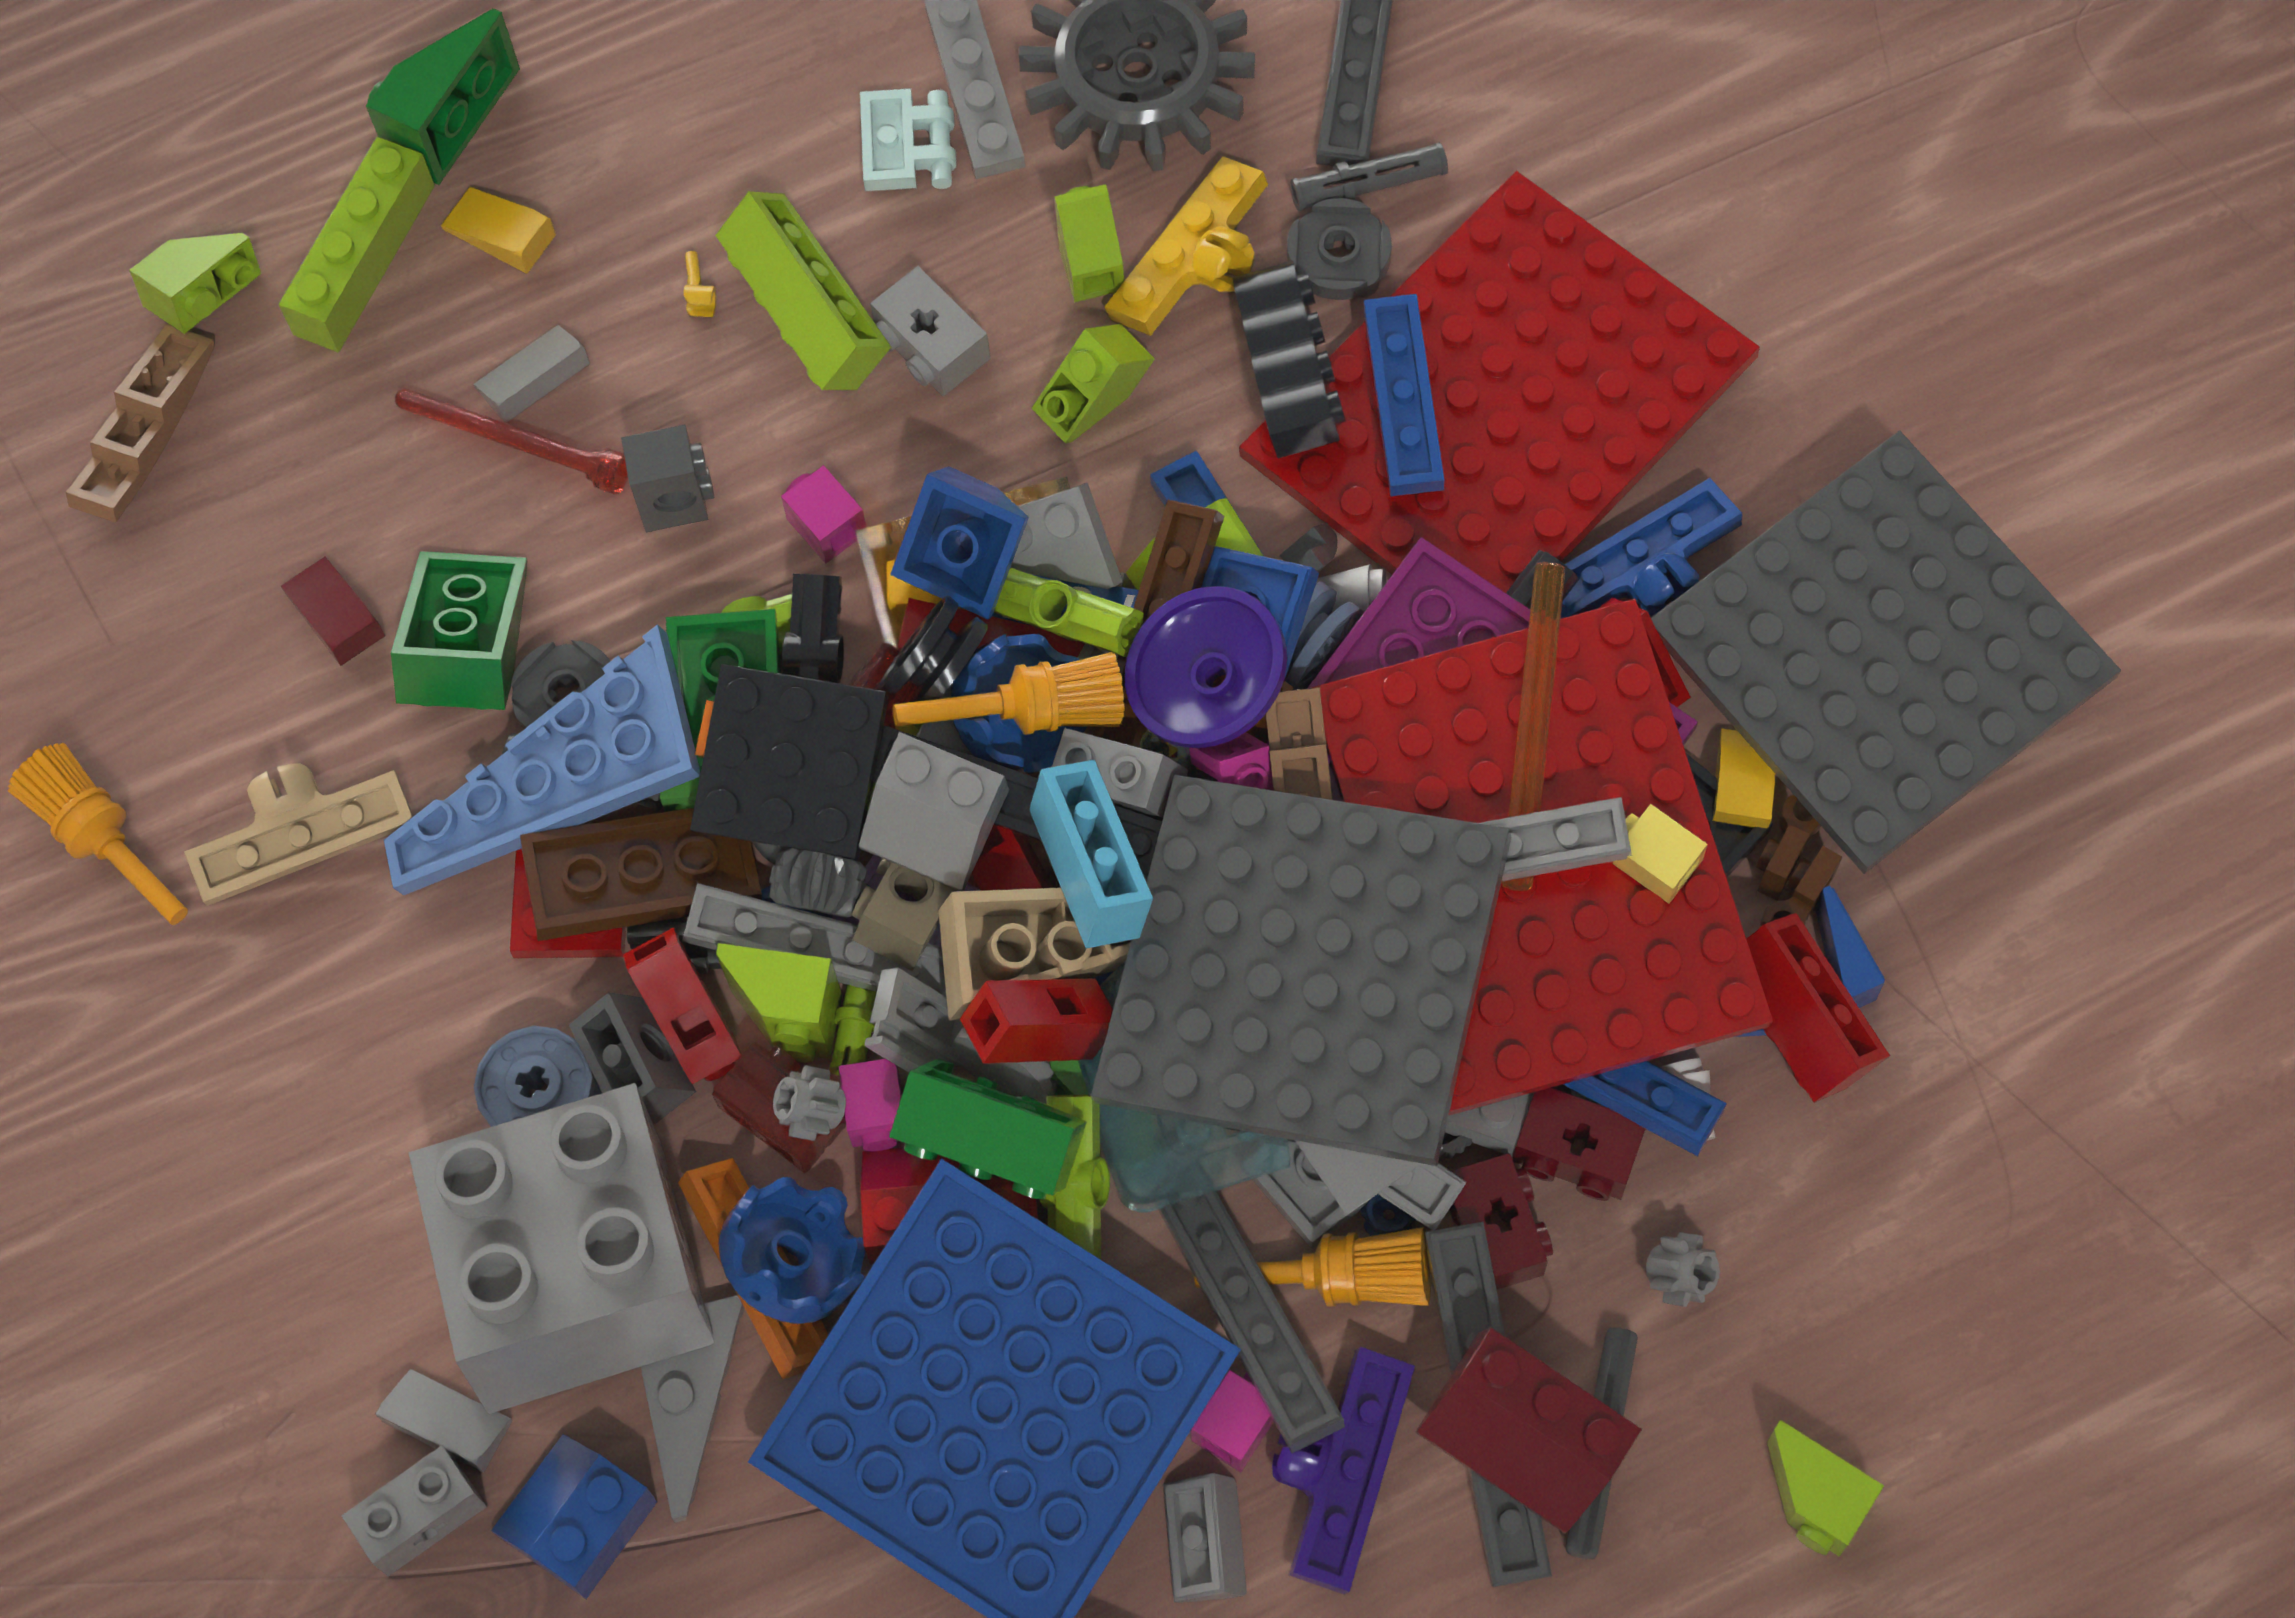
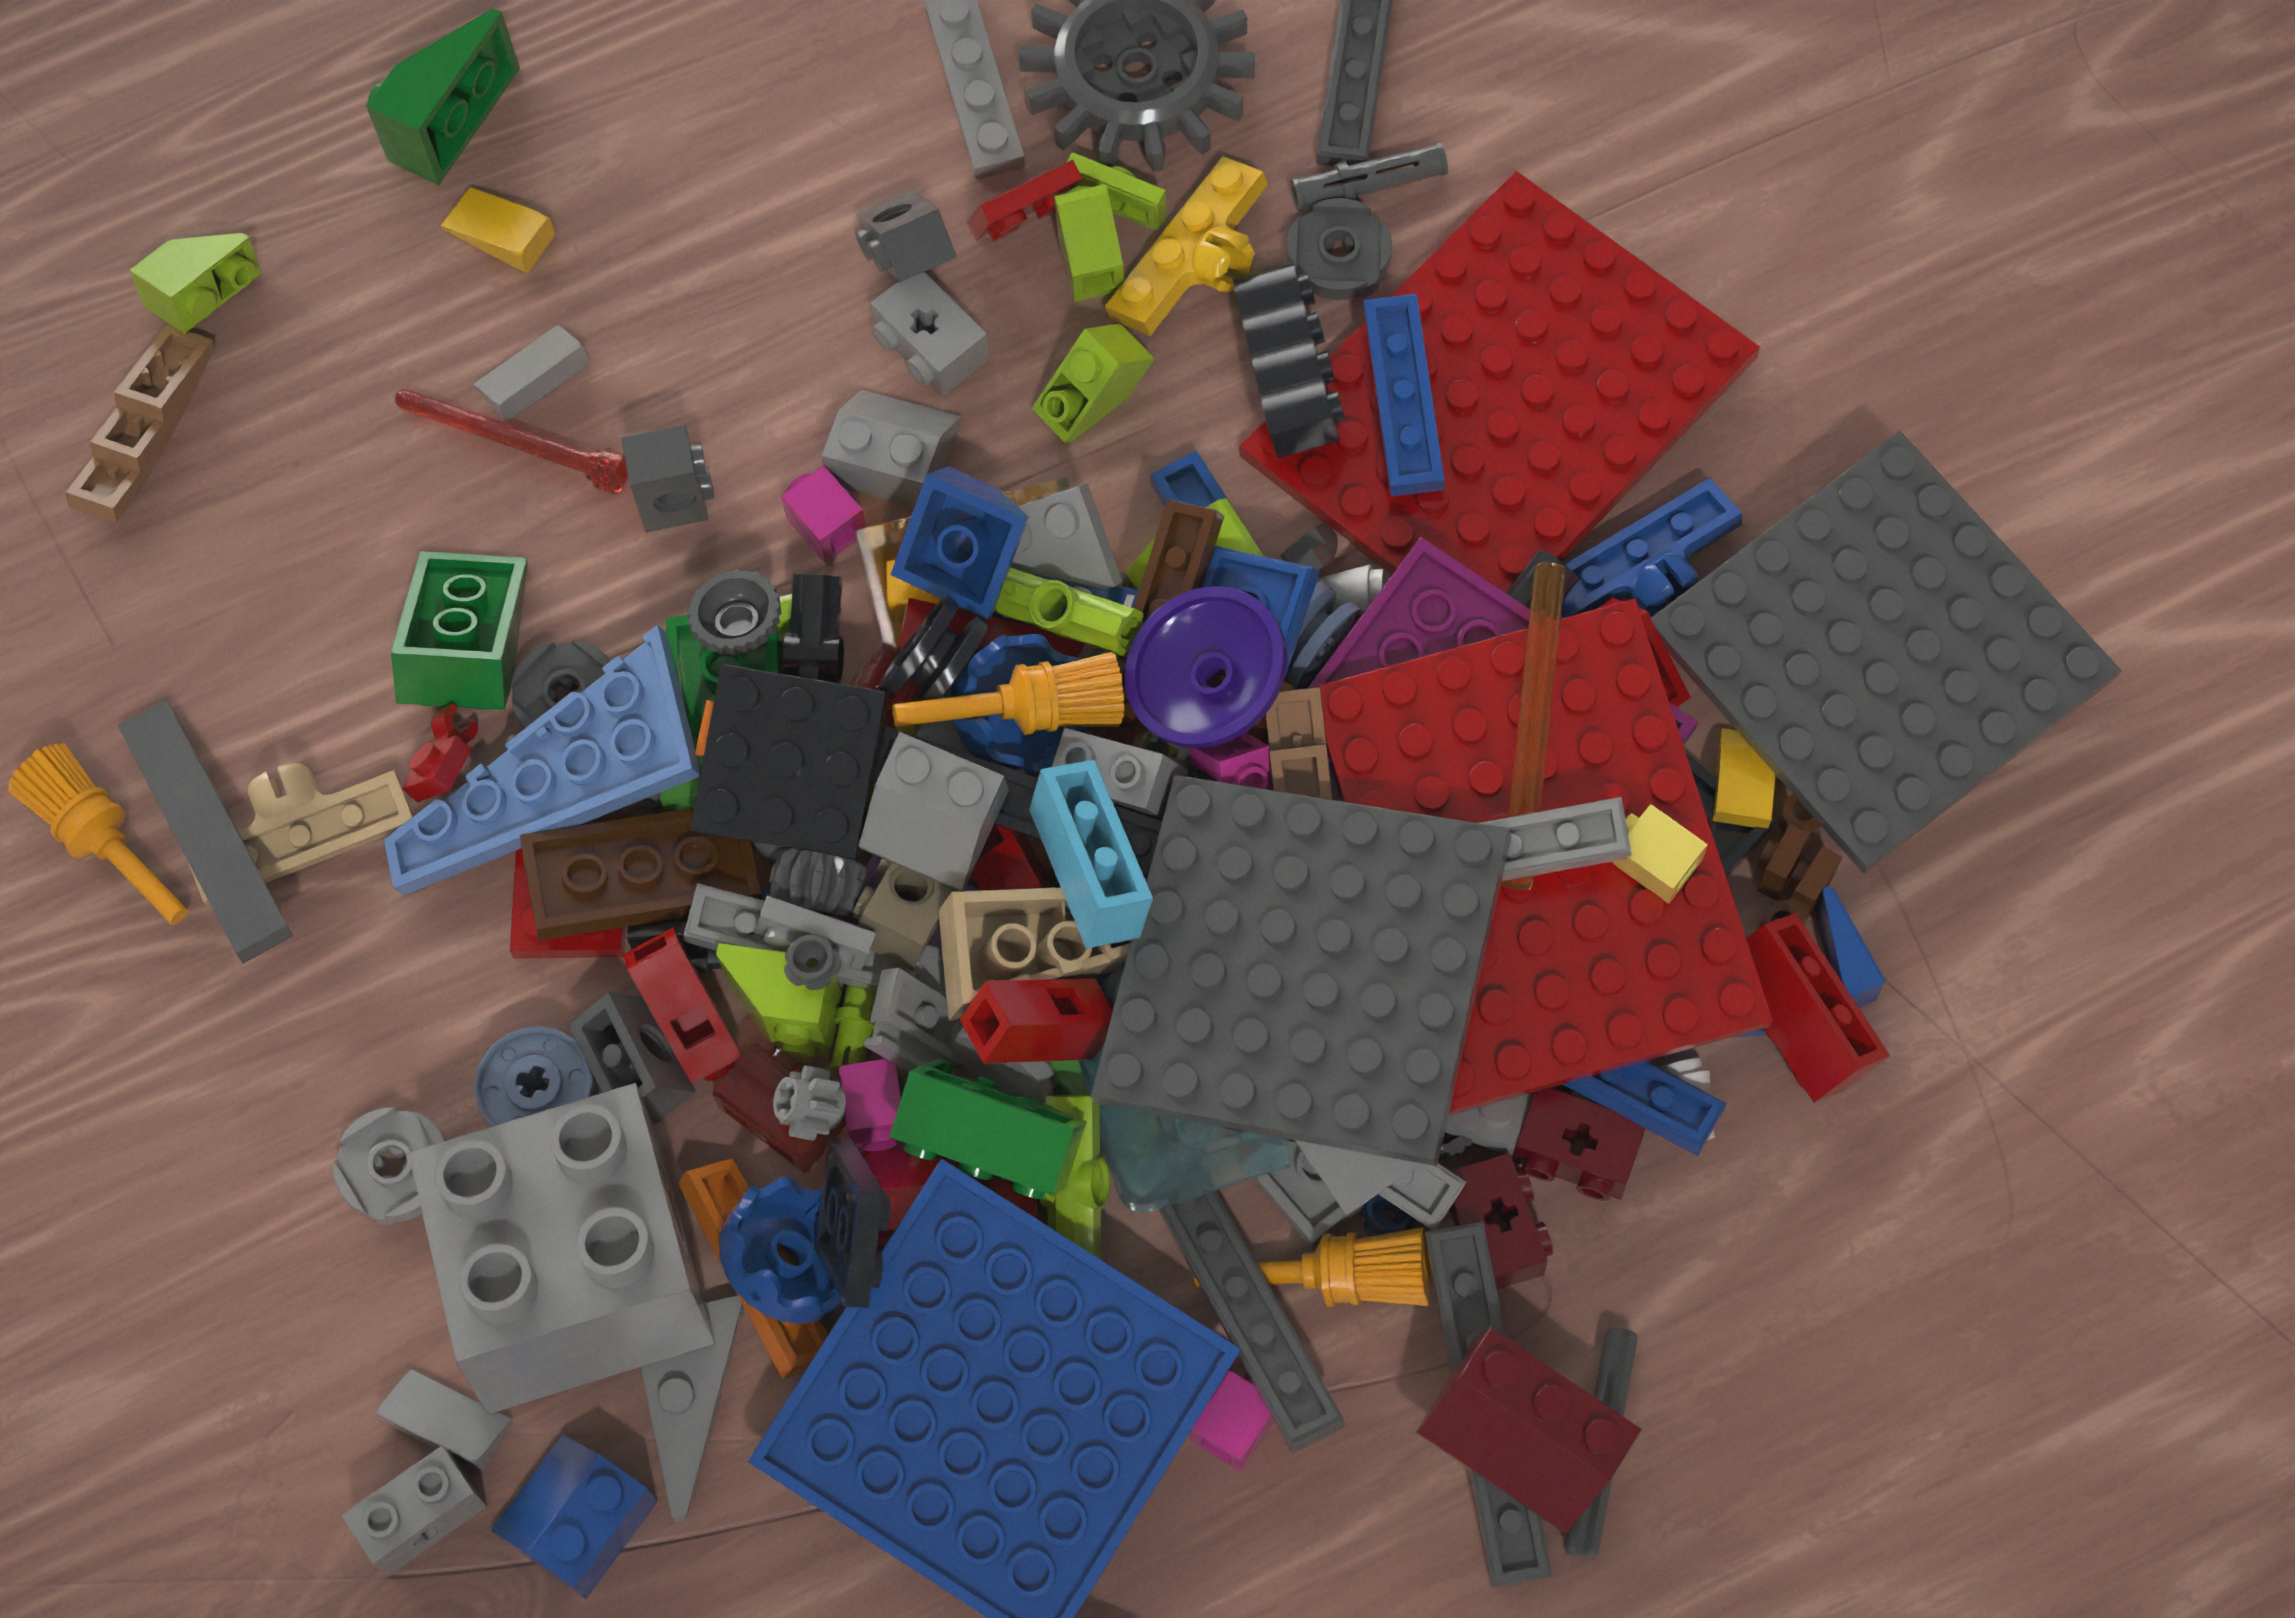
(205, 832): none -> dark grey tile
(333, 611): dark red slope -> none
(357, 244): lime brick -> none
(360, 1160): none -> light grey plate
(439, 763): none -> red plate
(699, 298): yellow hand -> none
(734, 612): none -> dark grey hat
(784, 923): none -> light grey plate
(802, 291): lime brick -> none
(809, 948): none -> dark grey plate
(850, 1223): none -> black plate
(888, 446): none -> light grey slope
(889, 142): light aqua plate -> none
(904, 235): none -> dark grey brick
(1009, 210): none -> red plate
(1127, 194): none -> lime plate
(1205, 1538): light grey slope -> none
(1345, 1470): dark purple plate -> none
(1682, 1269): light grey gear -> none
(1819, 1490): lime slope -> none

